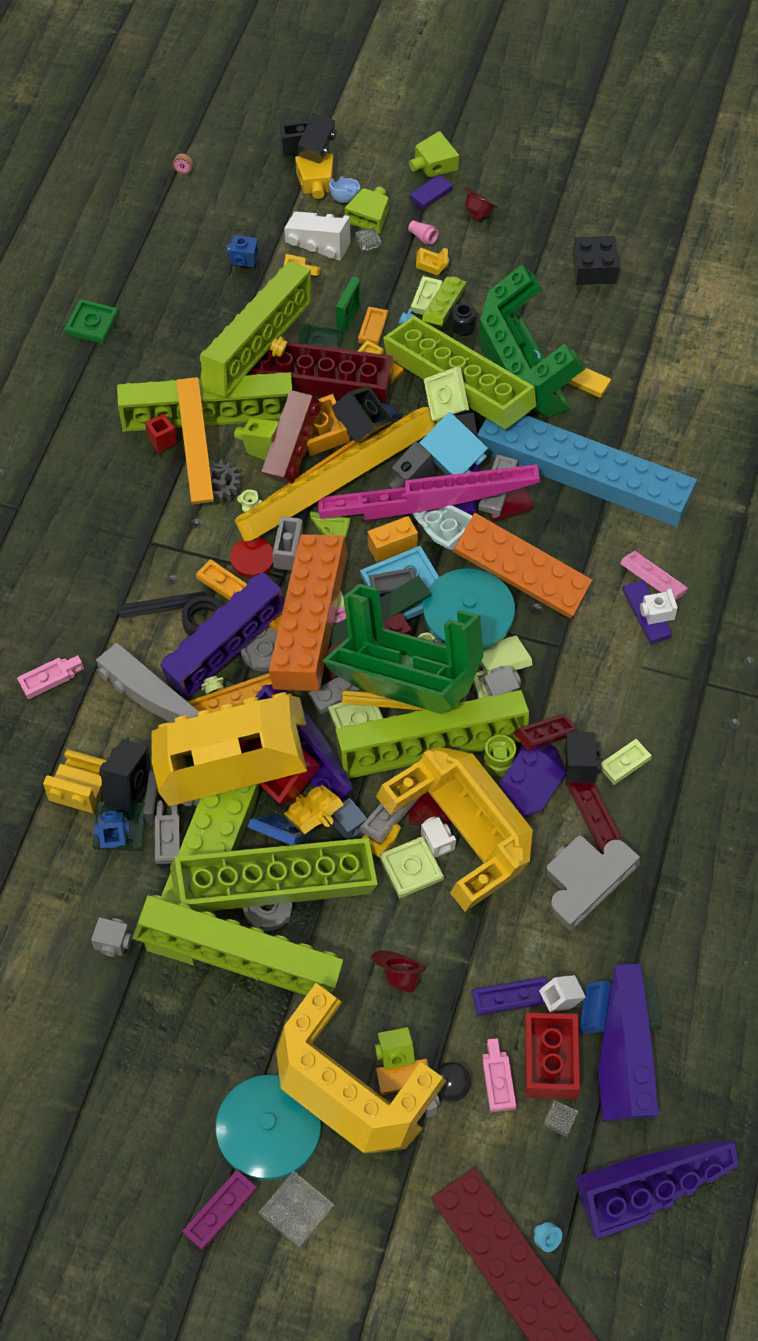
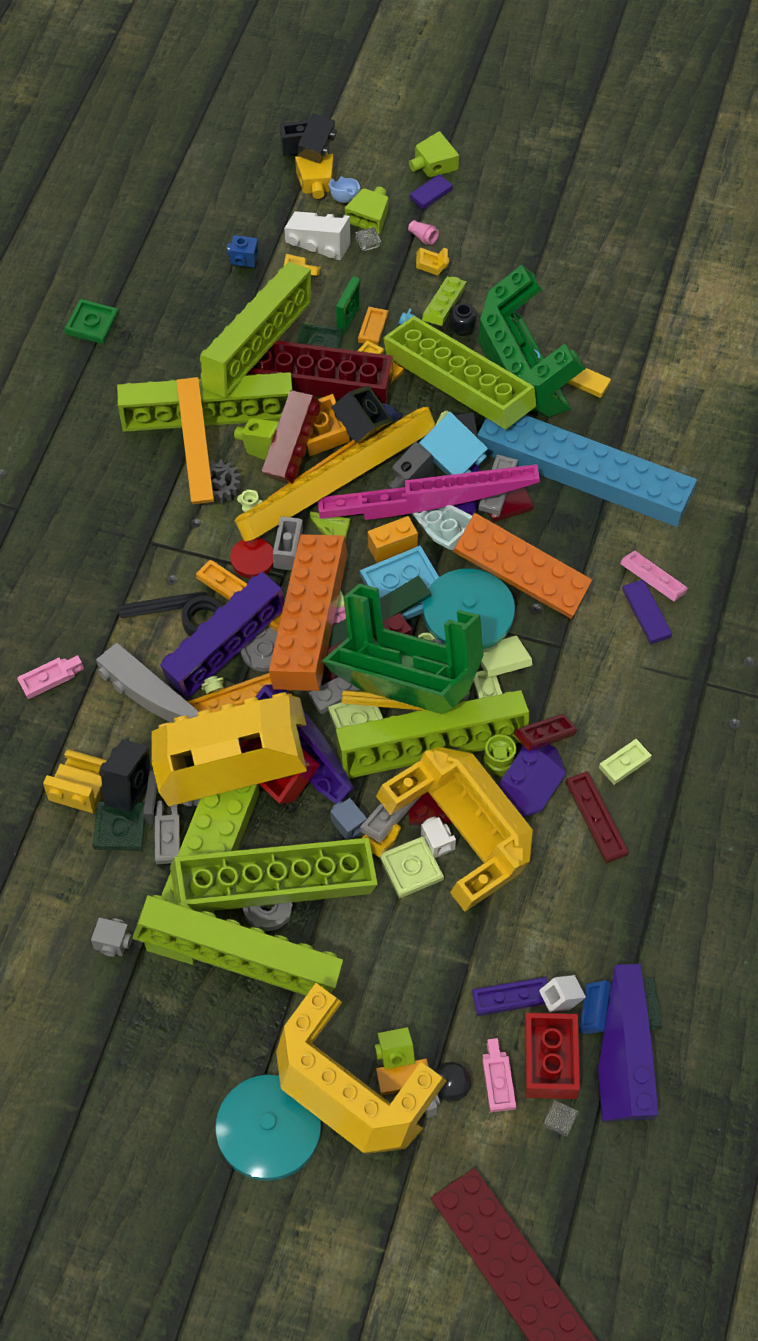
(111, 829): blue brick -> none
(161, 433): red brick -> none
(183, 163): tile -> none
(219, 1210): magenta plate -> none
(278, 346): yellow plate -> none
(279, 829): blue tile -> none
(296, 1209): clear plate -> none
(313, 809): yellow plate -> none
(391, 580): dark grey tile -> none
(399, 970): dark red piece -> none
(425, 293): yellowish green plate -> none
(446, 393): yellowish green tile -> none
(477, 204): dark red piece -> none
(501, 681): light grey brick -> none
(547, 1236): medium azure tile -> none
(581, 757): black brick -> none
(587, 877): light grey brick -> none
(595, 260): black brick -> none
(640, 1186): dark purple wedge -> none
(659, 607): white brick -> none

